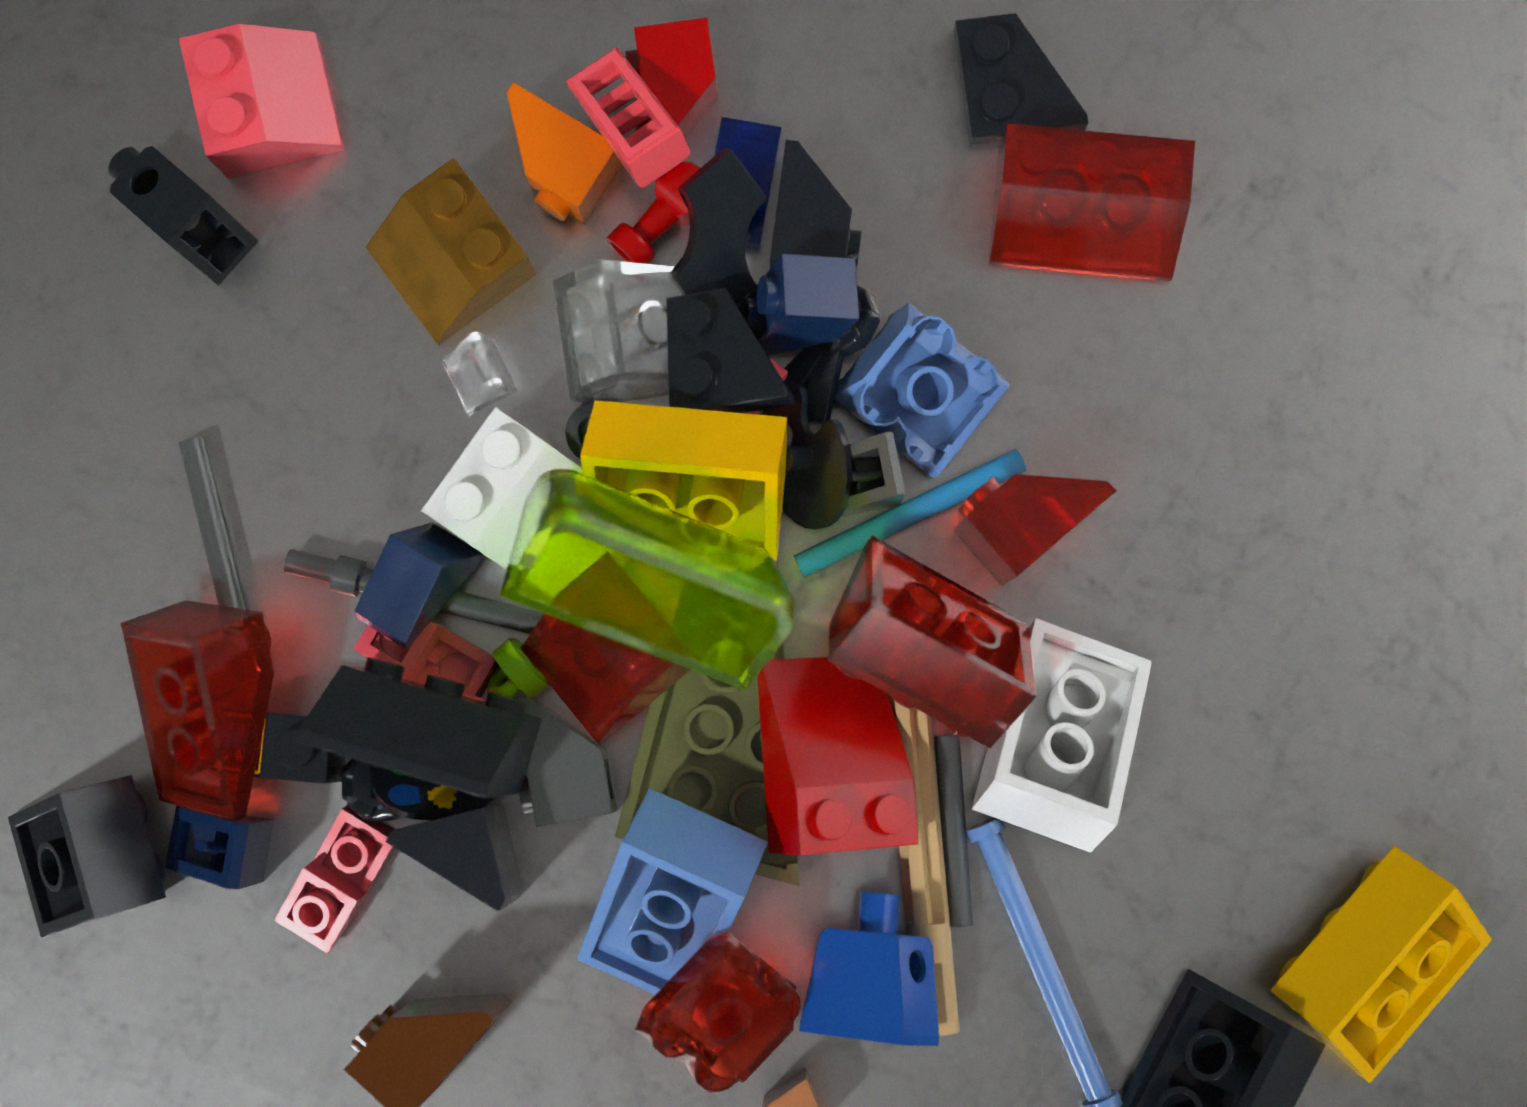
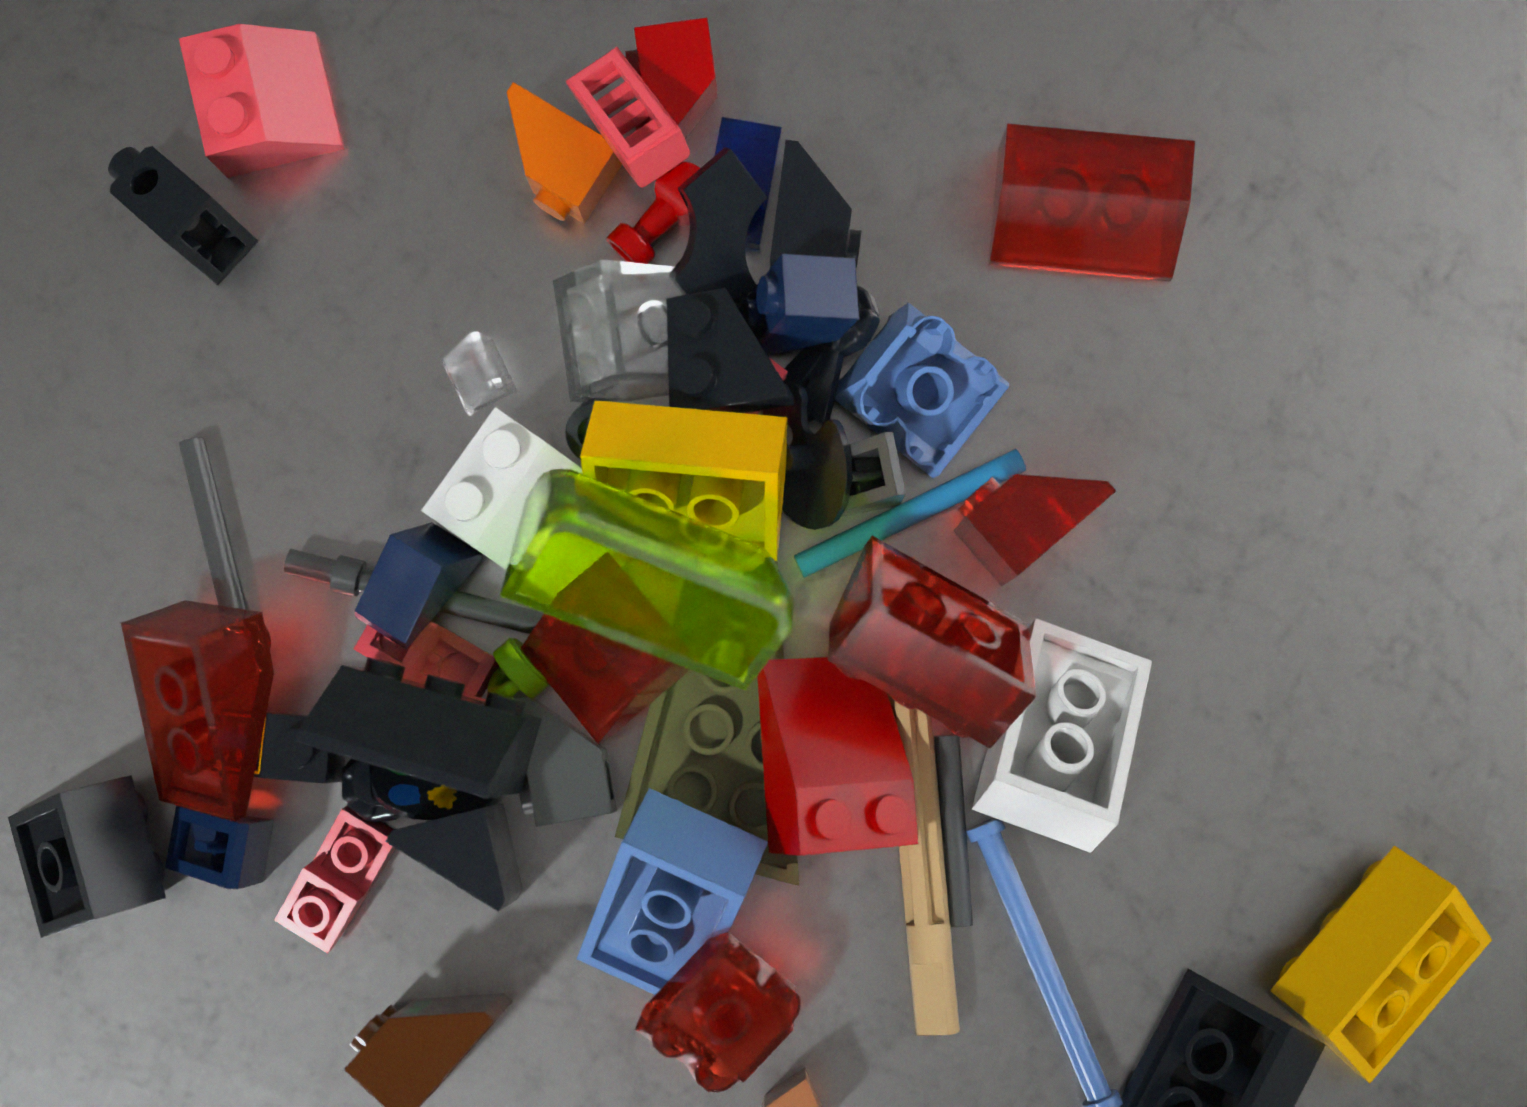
(448, 252): pearl gold slope -> none
(873, 981): blue torso -> none
(1009, 80): black wing -> none

